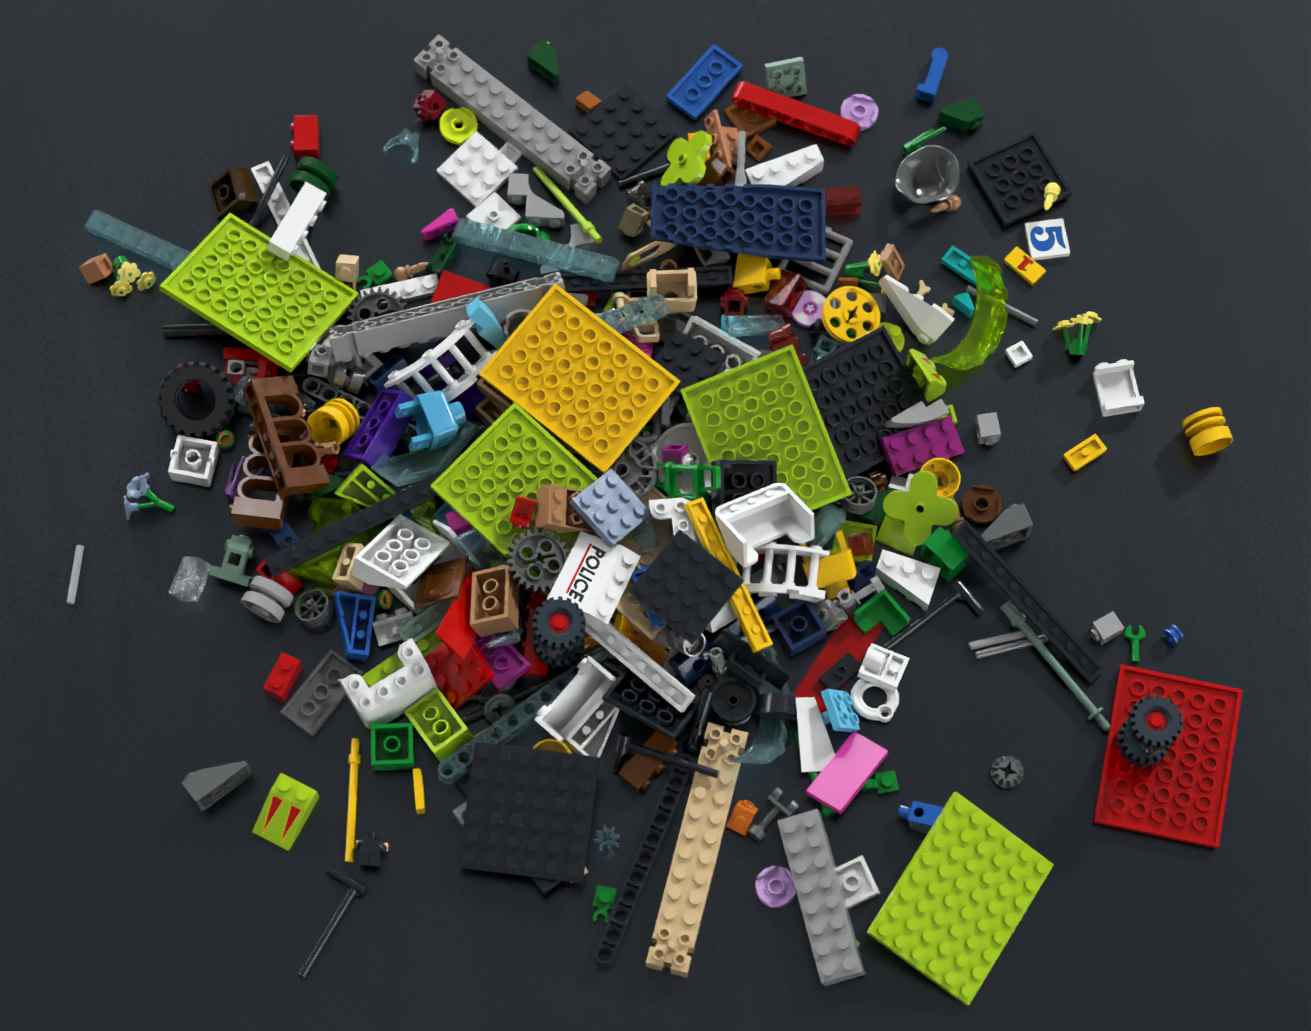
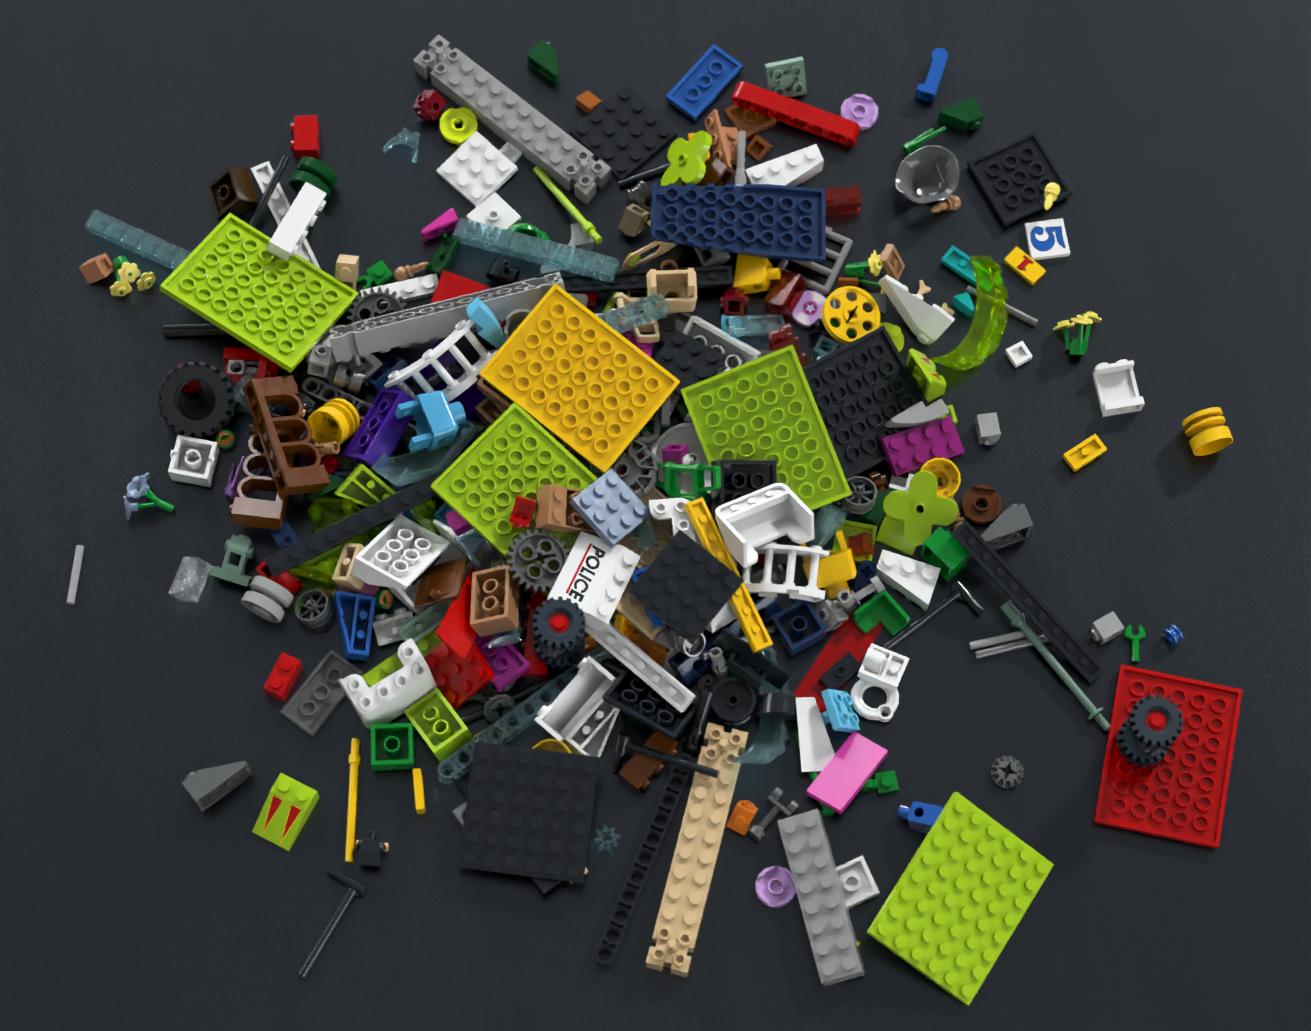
(537, 210): light grey arch -> none
(604, 900): green plate -> none

